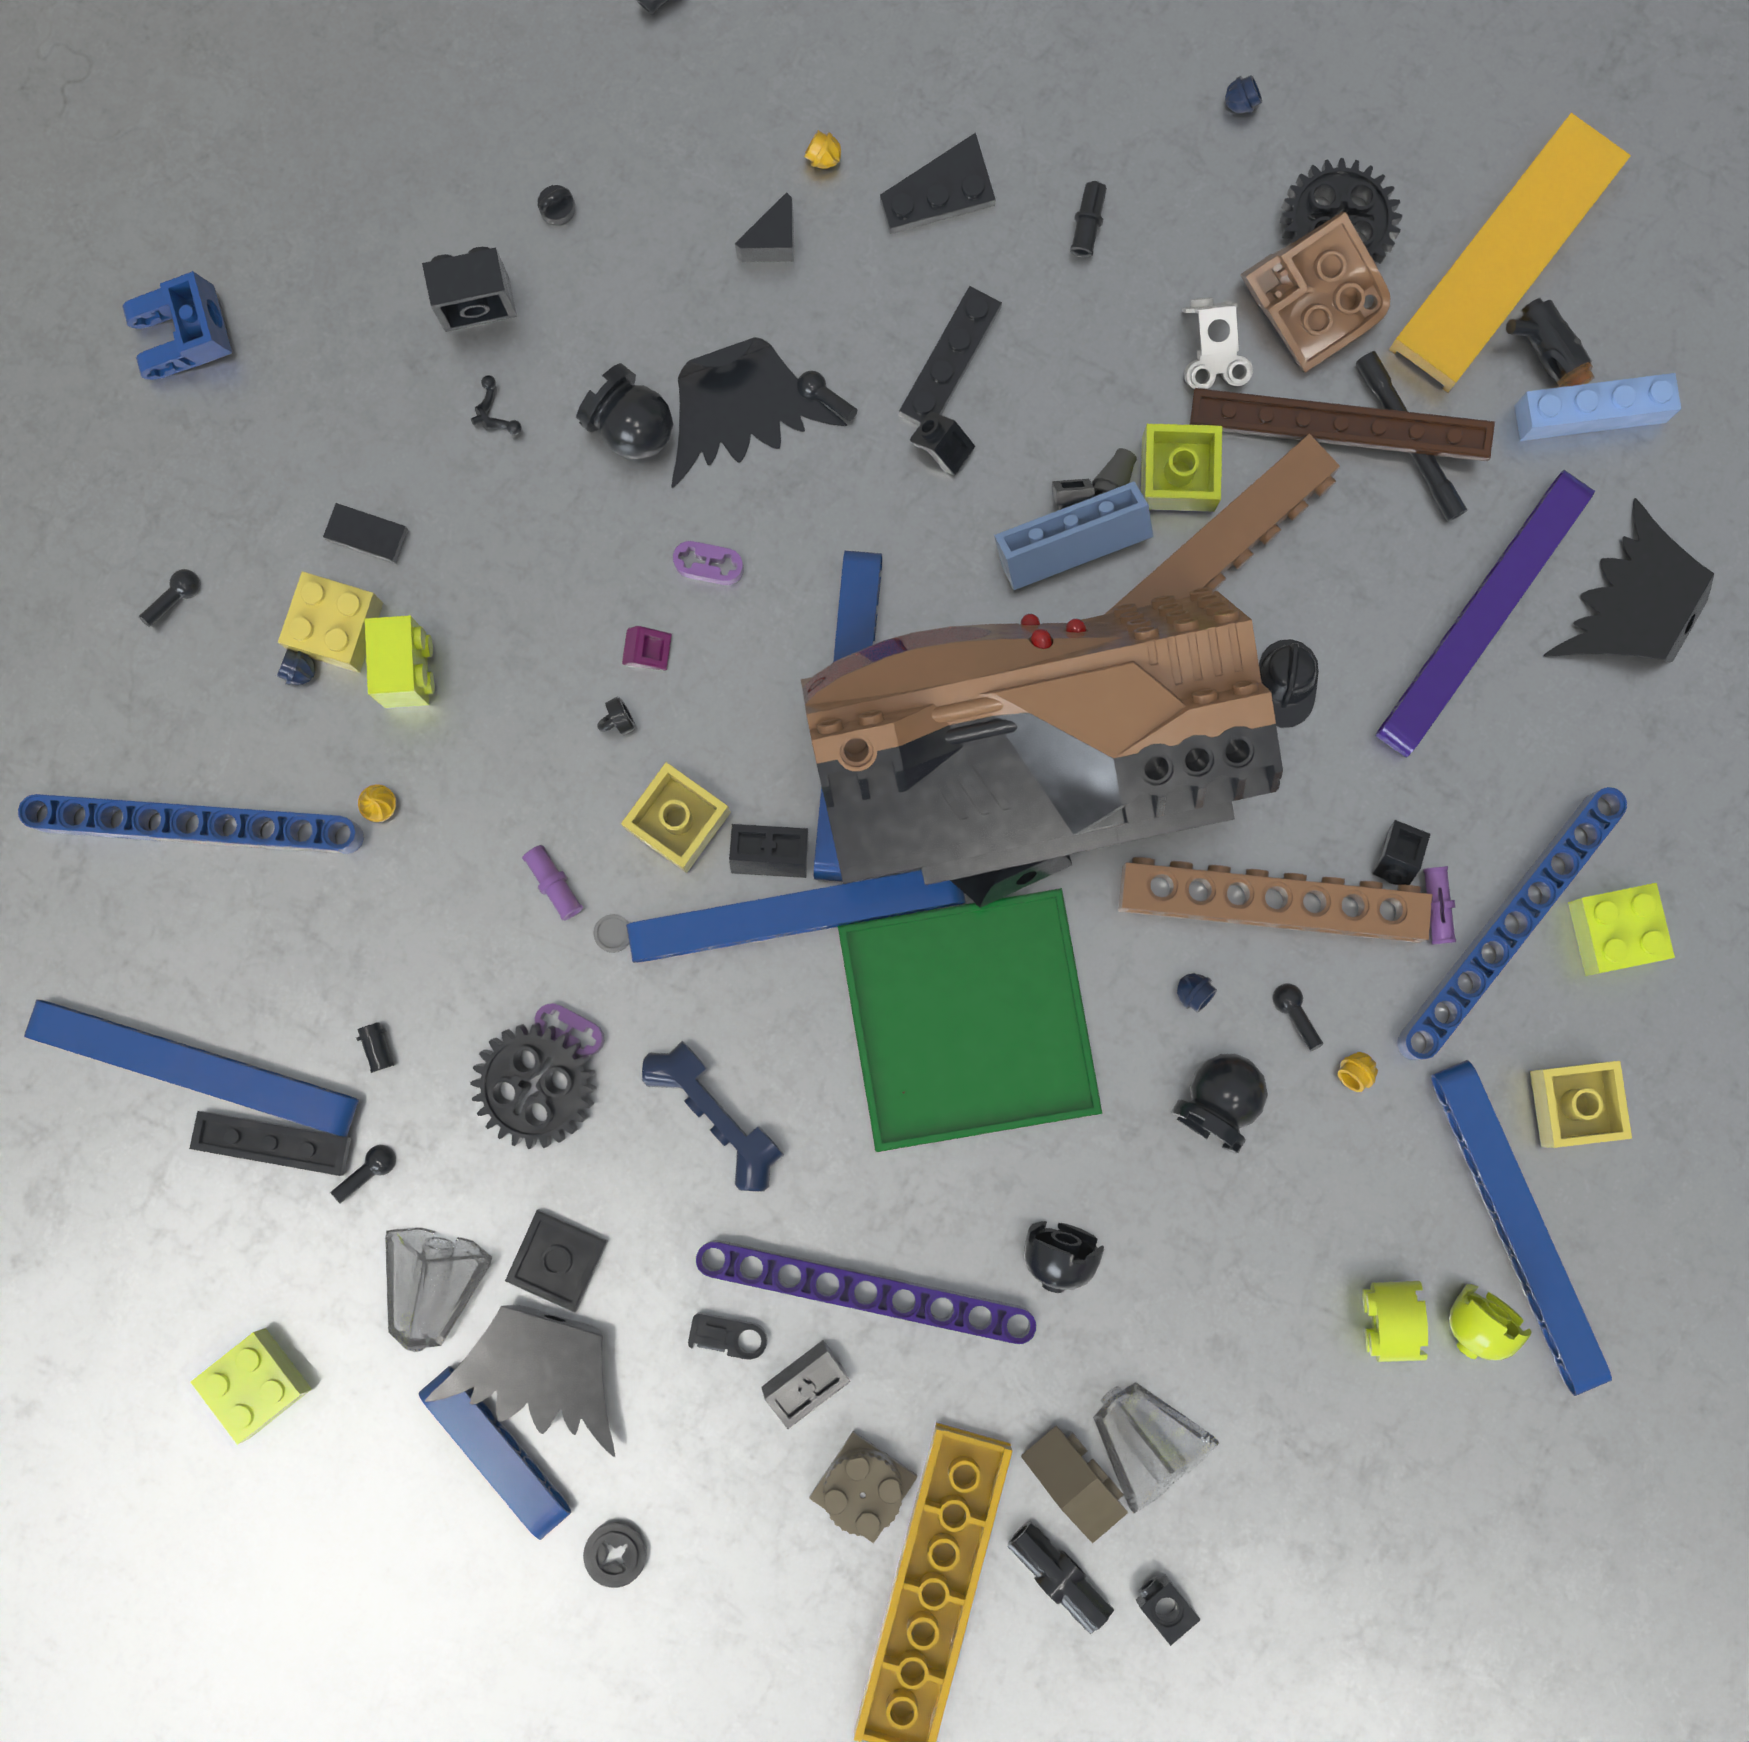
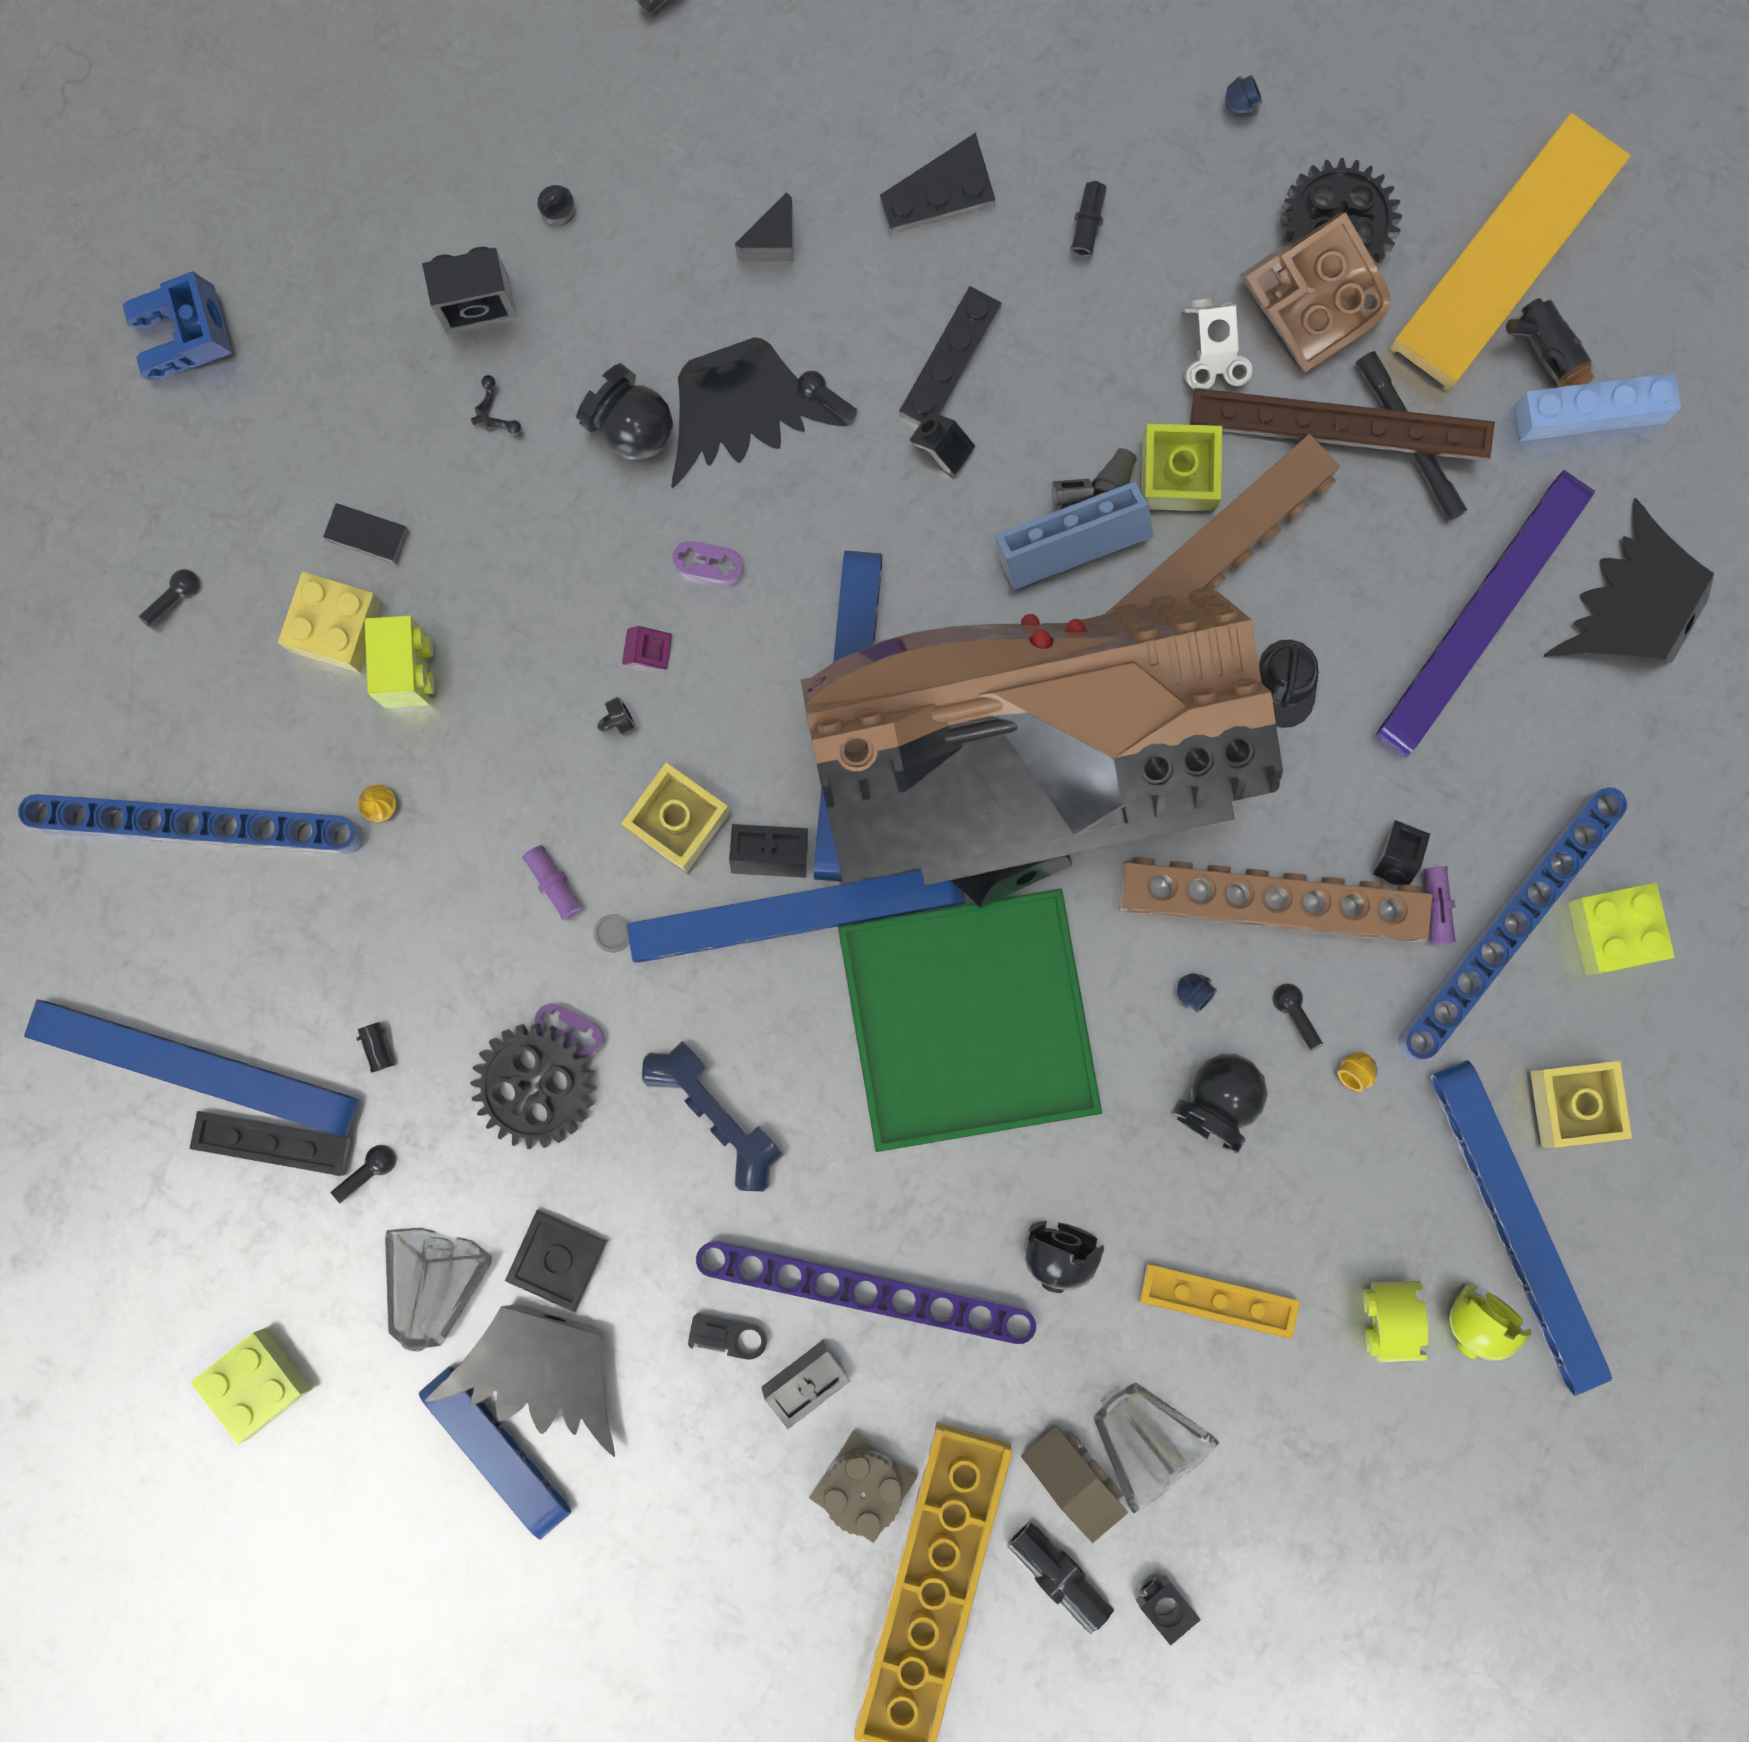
(296, 668): dark blue plate -> none
(614, 1574): gear -> none
(823, 150): yellow plate -> none
(1219, 1301): none -> yellow plate

